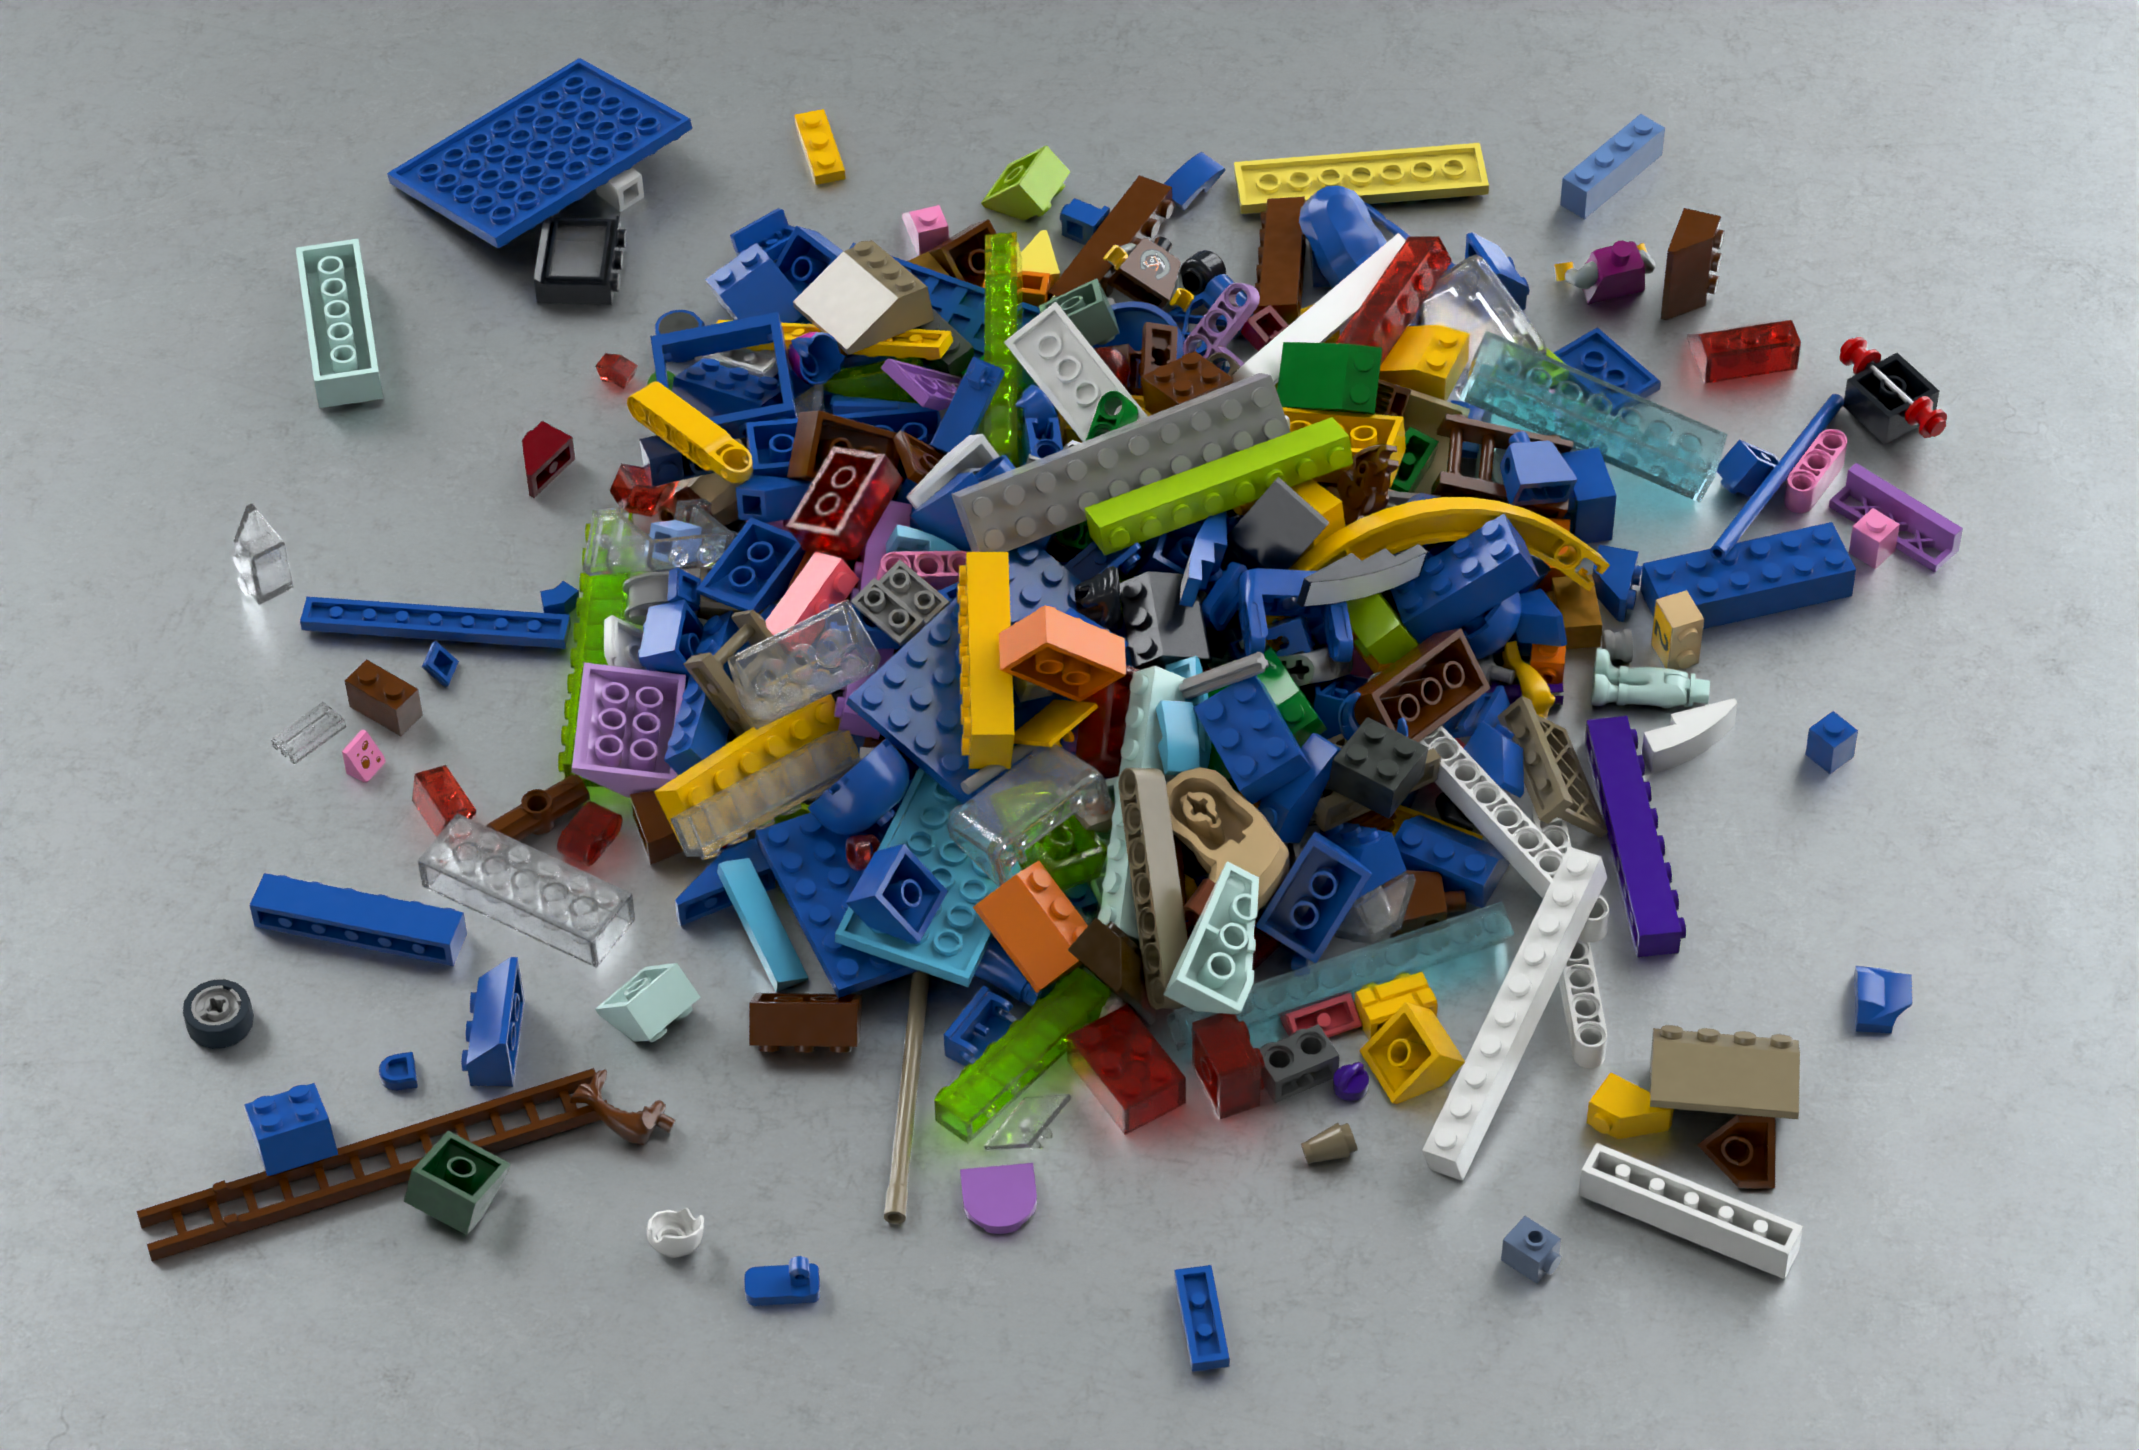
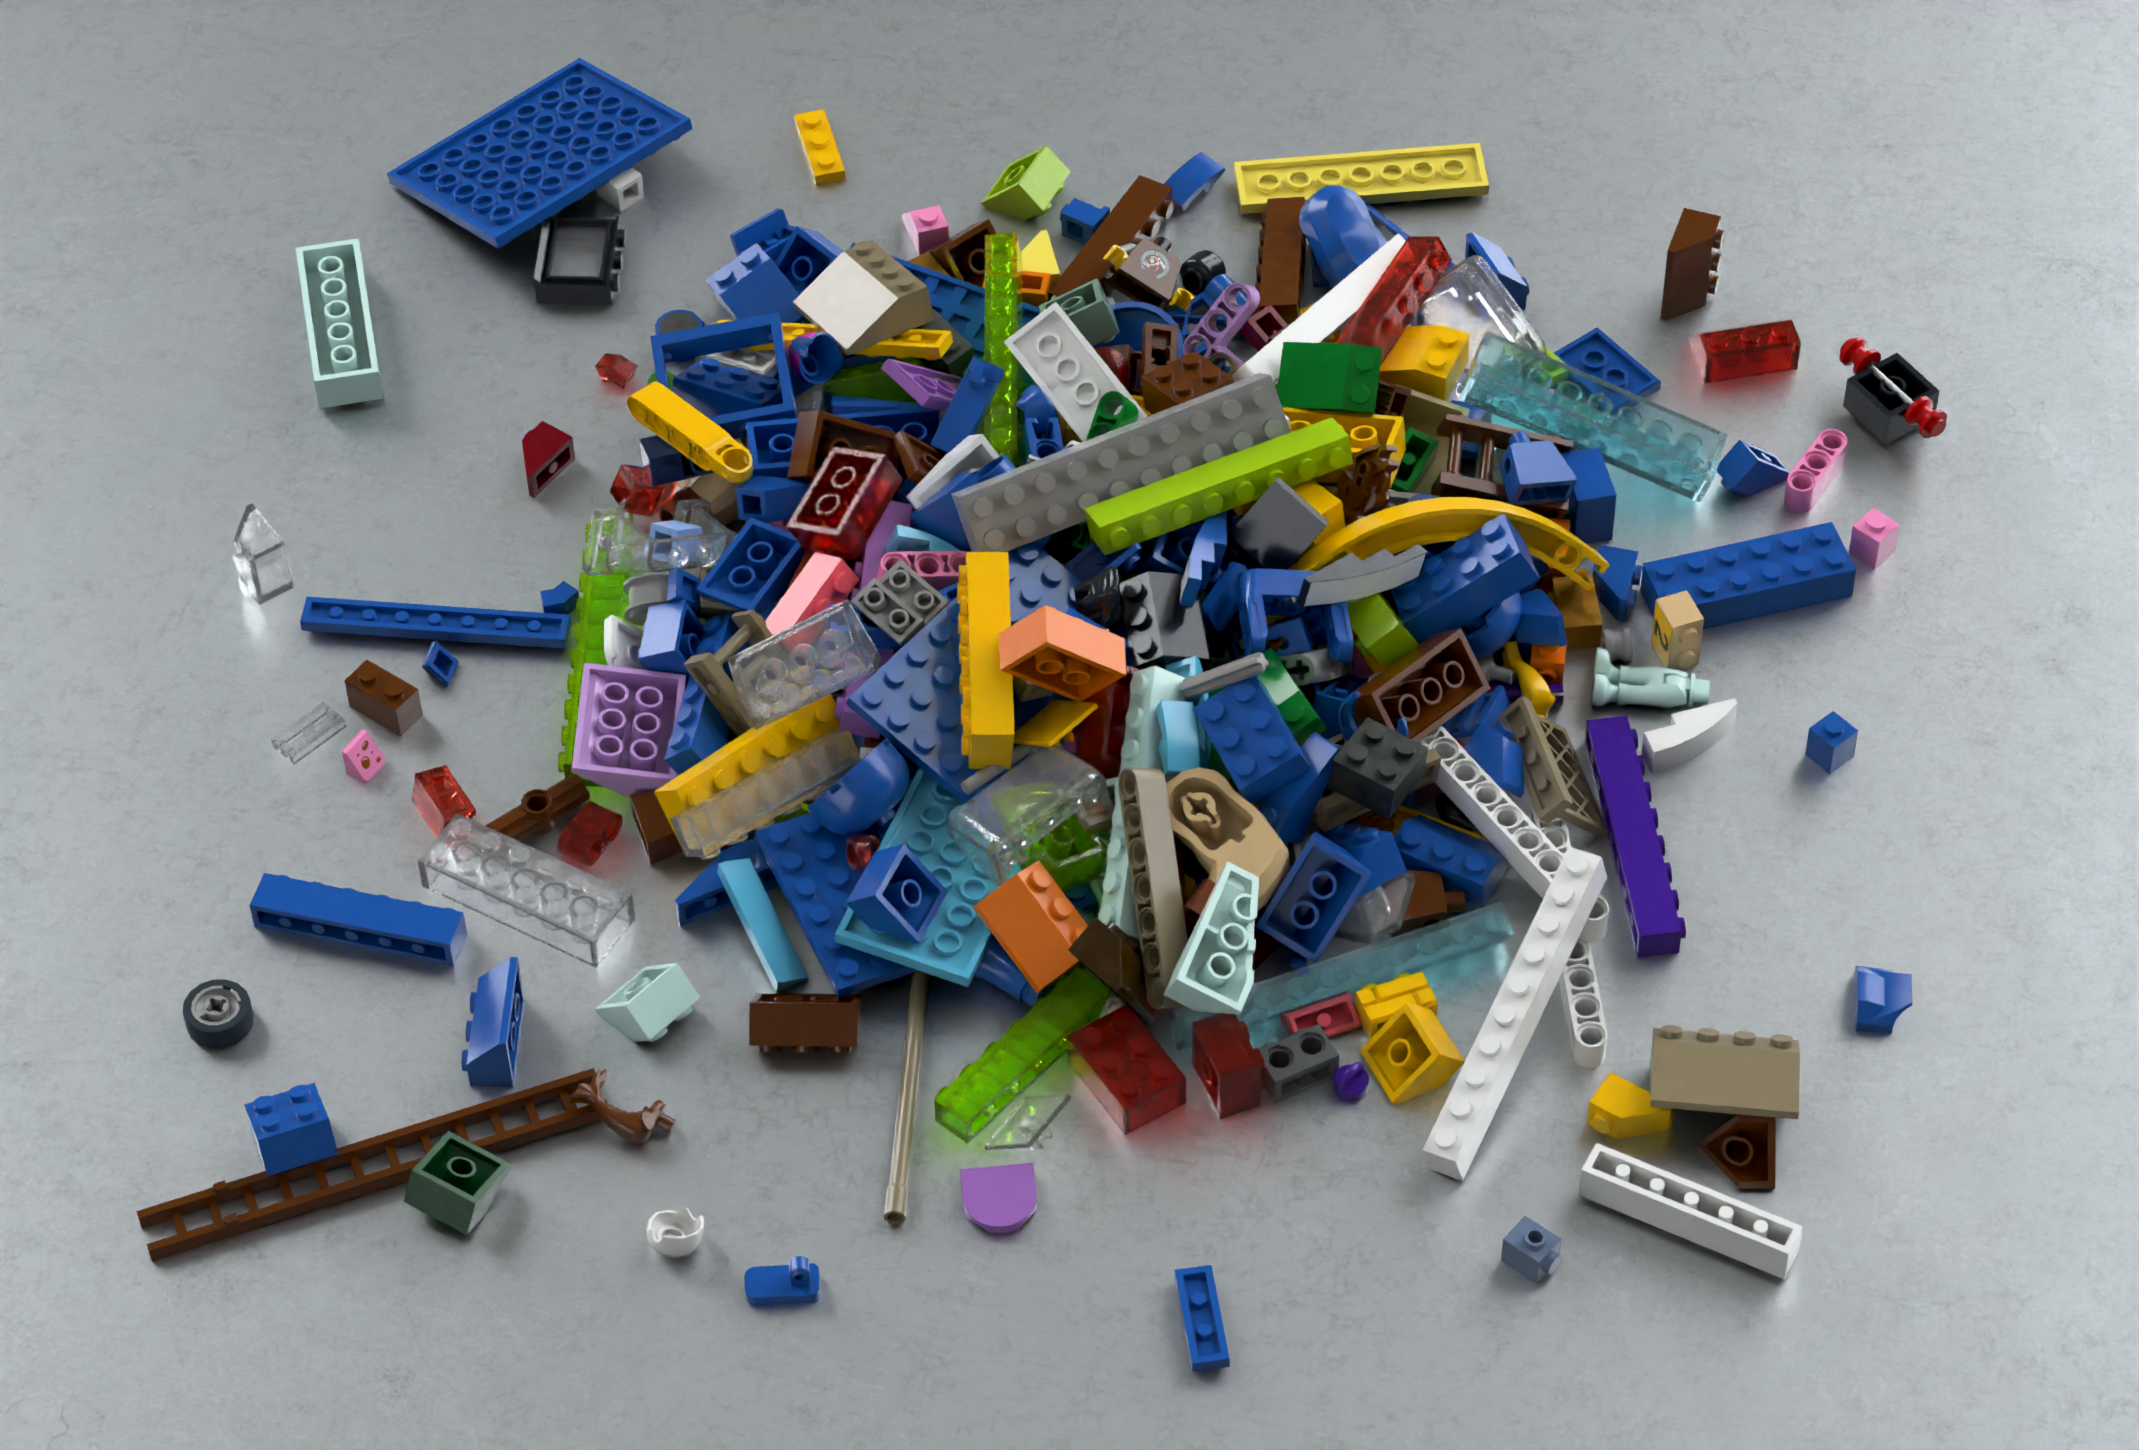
(398, 1072): blue tile -> none
(978, 1027): blue hinge -> none
(1330, 1144): dark tan cone -> none
(1610, 271): magenta torso -> none
(1612, 166): medium blue brick -> none
(1776, 478): blue piece -> none
(1926, 525): medium lavender fence -> none

